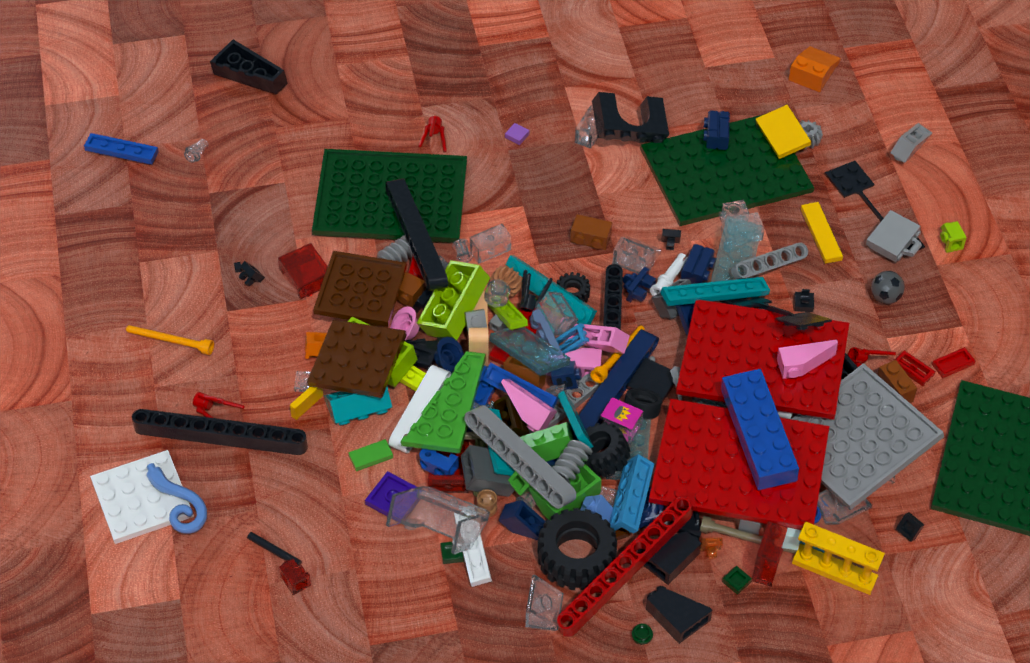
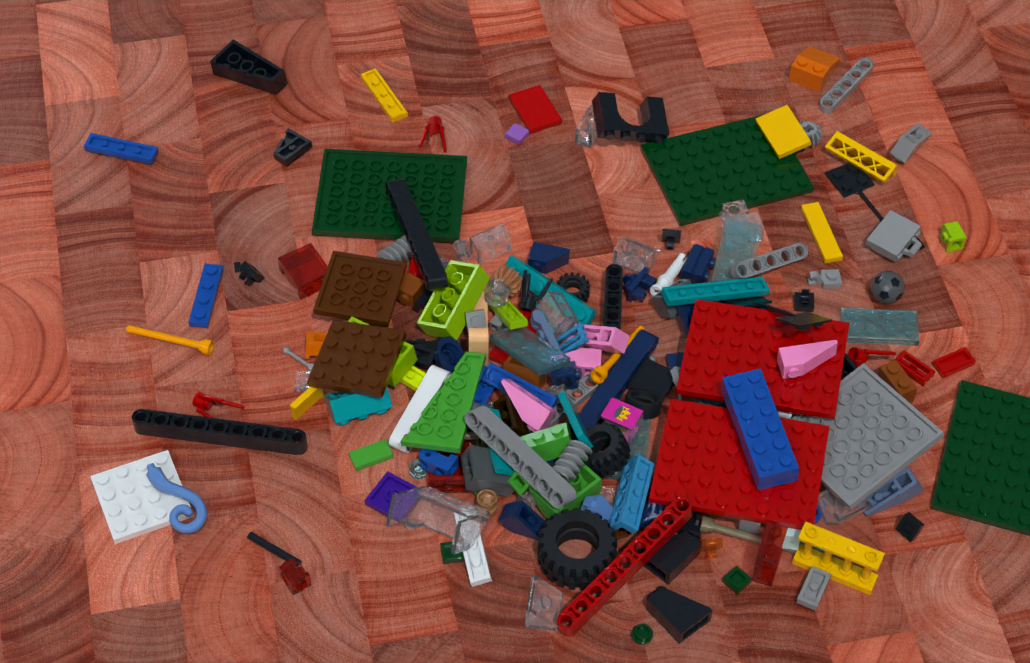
(195, 151): clear cone -> none
(206, 295): none -> blue plate
(286, 350): none -> light grey hinge
(291, 147): none -> black wing
(384, 95): none -> yellow tile
(406, 320): bright pink piece -> none
(416, 471): none -> clear light blue tile
(535, 109): none -> red tile
(547, 257): none -> dark blue slope
(591, 232): dark orange brick -> none
(674, 359): none -> dark blue tile
(717, 130): dark blue brick -> none
(813, 588): none -> light grey plate
(827, 278): none -> light grey plate
(846, 91): none -> light grey beam
(860, 154): none -> yellow fence
(881, 326): none -> clear light blue plate
(894, 492): none -> sand blue slope

